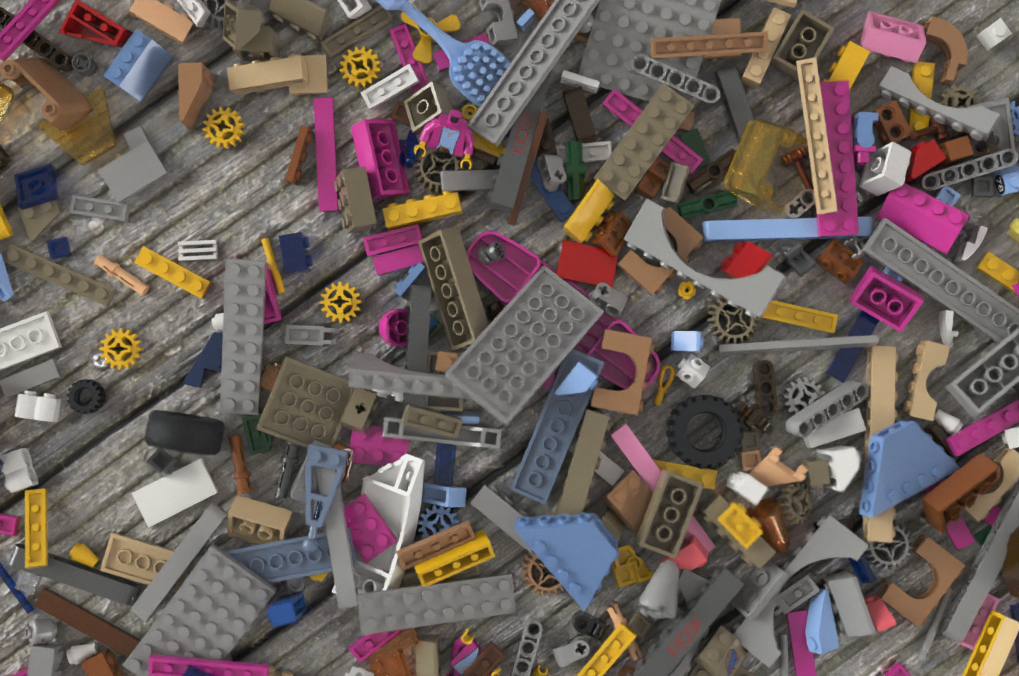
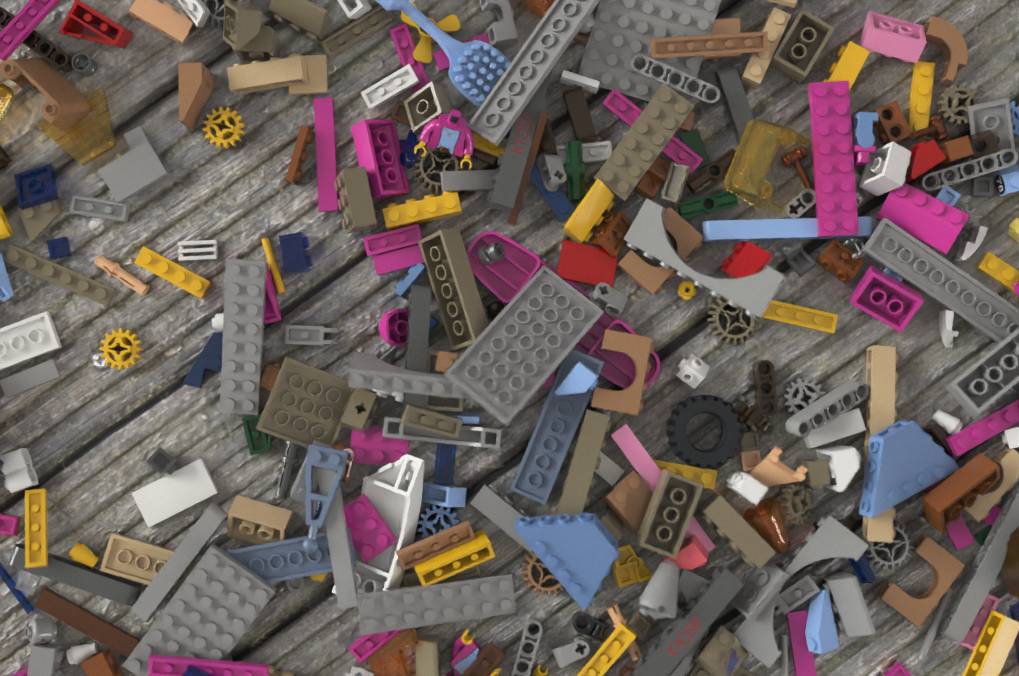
(37, 407): white brick -> none
(74, 396): black tyre -> none
(138, 65): medium blue slope -> none
(184, 432): black tyre -> none
(241, 473): dark orange pin -> none
(287, 609): blue brick -> none
(340, 293): yellow gear -> none
(359, 73): yellow gear -> none
(466, 109): yellow plate -> none
(525, 20): light blue tile -> none
(662, 390): yellow piece -> none
(686, 341): light blue slope -> none
(740, 525): yellow bracket -> none
(798, 345): light grey tile -> none
(816, 136): tan plate -> none
(846, 357): clear blue tile -> none
(879, 613): coral slope -> none
(919, 403): tan arch -> none
(975, 121): light grey arch -> none
(994, 34): white brick -> none

